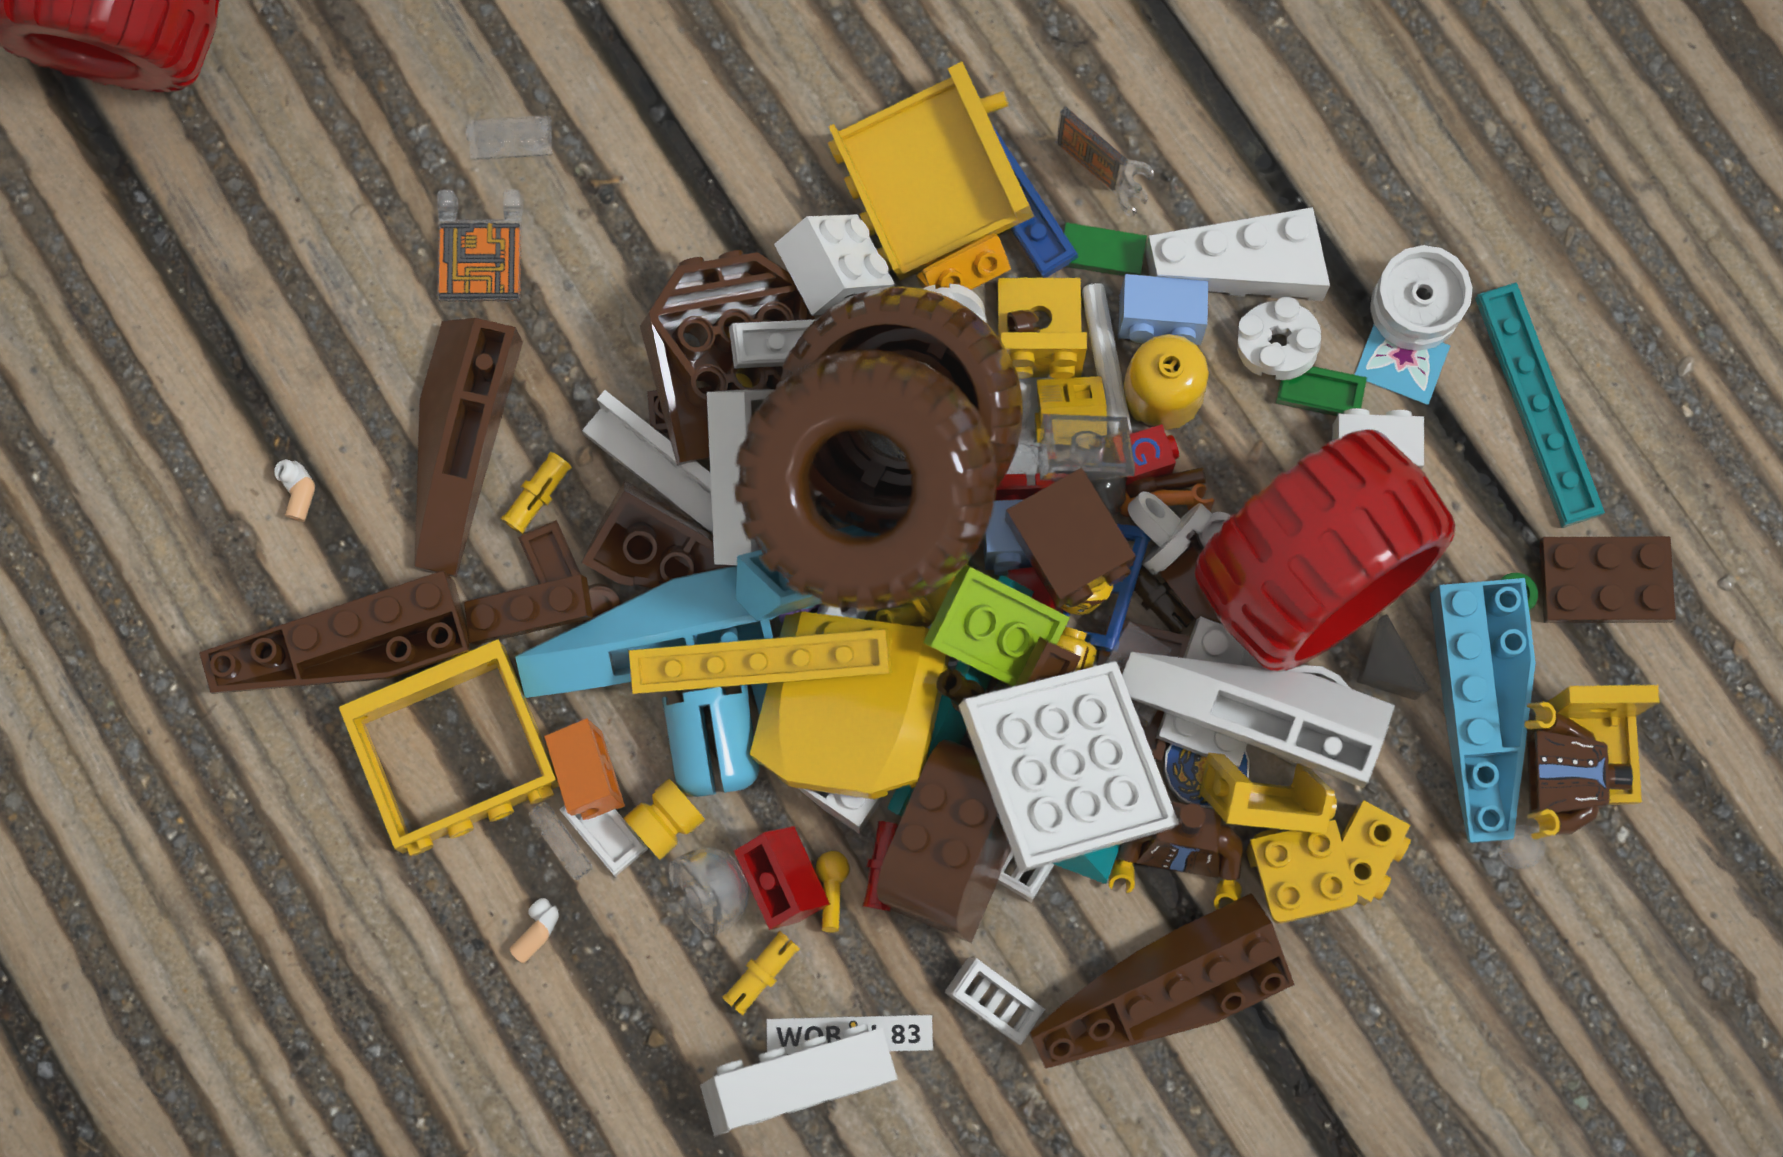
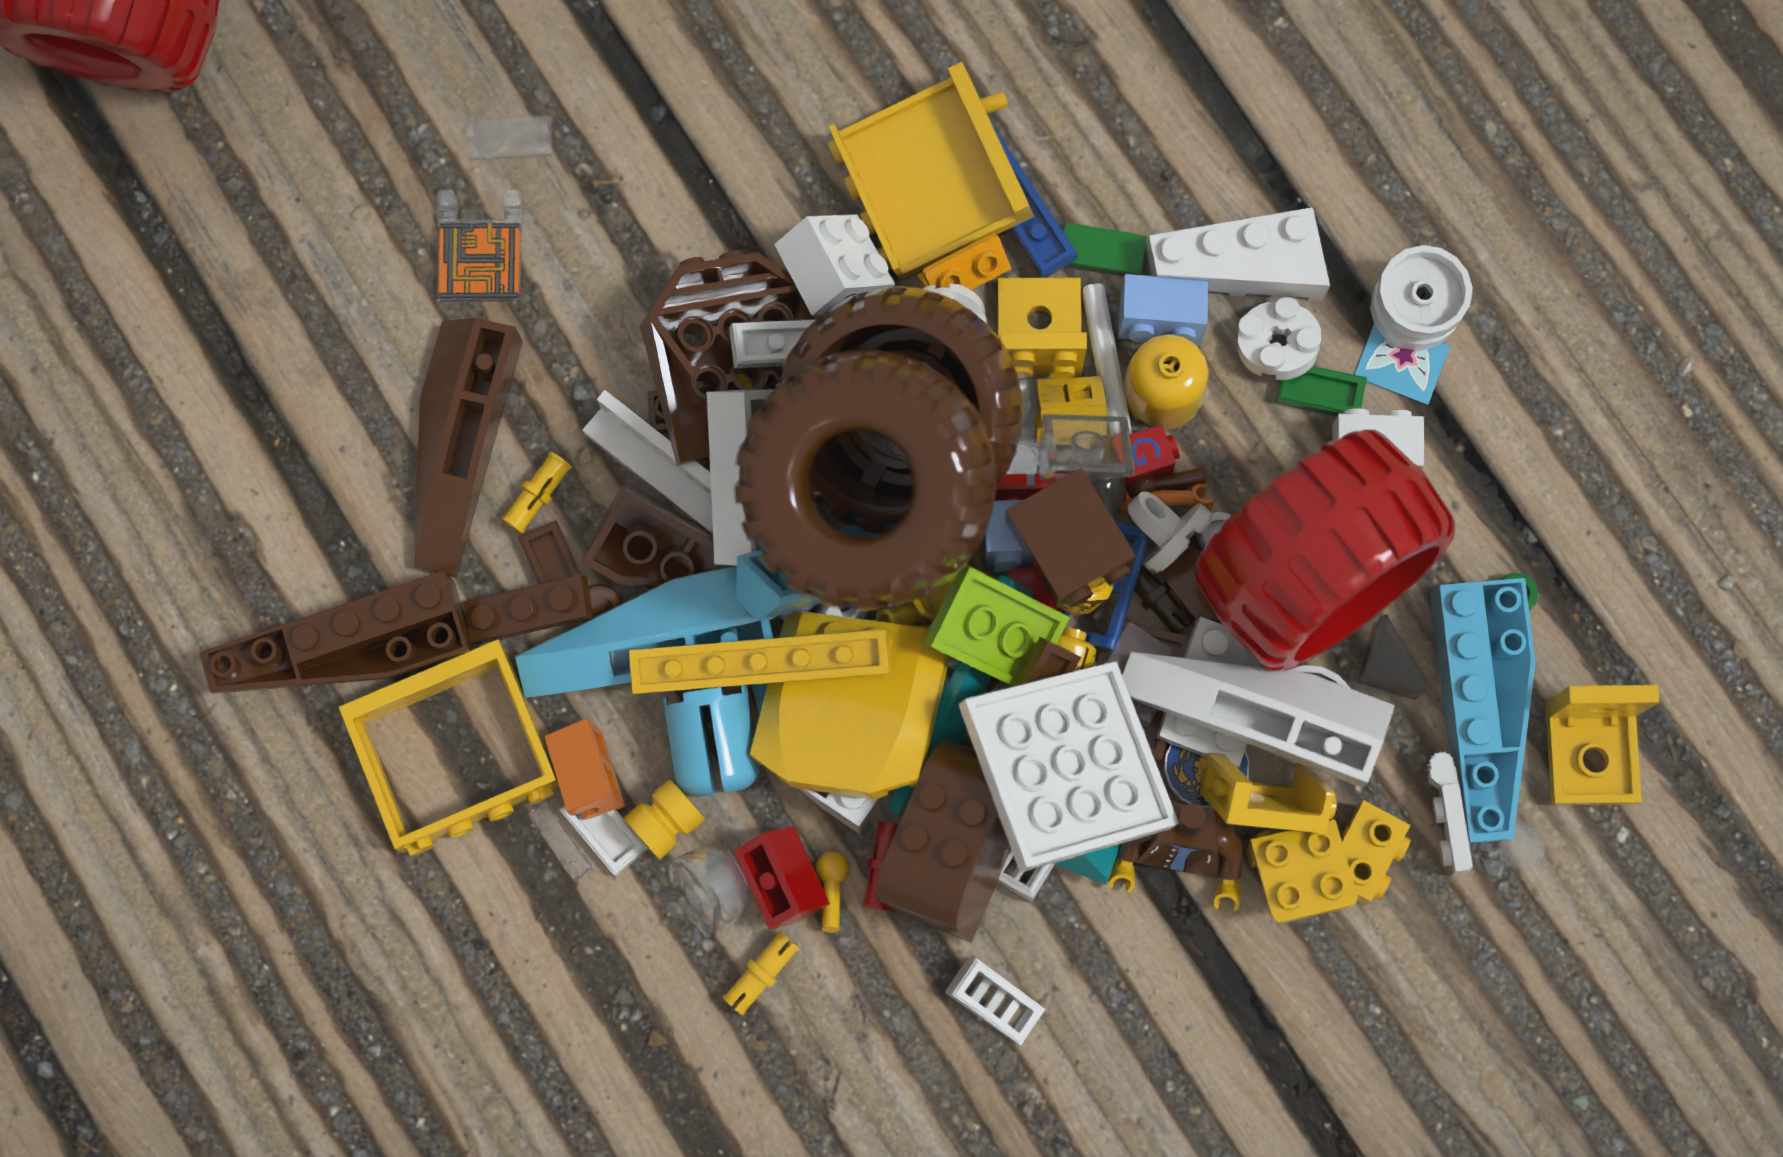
(299, 485): arm -> none
(538, 933): arm -> none
(797, 1080): white wedge -> none
(901, 1032): white sticker -> none
(957, 687): dark brown pin -> none
(1022, 321): reddish brown hinge -> none
(1102, 159): flag -> none
(1171, 986): reddish brown wedge -> none
(1449, 810): none -> white hinge
(1539, 405): teal tile -> none
(1568, 773): reddish brown torso -> none
(1607, 579): reddish brown plate -> none

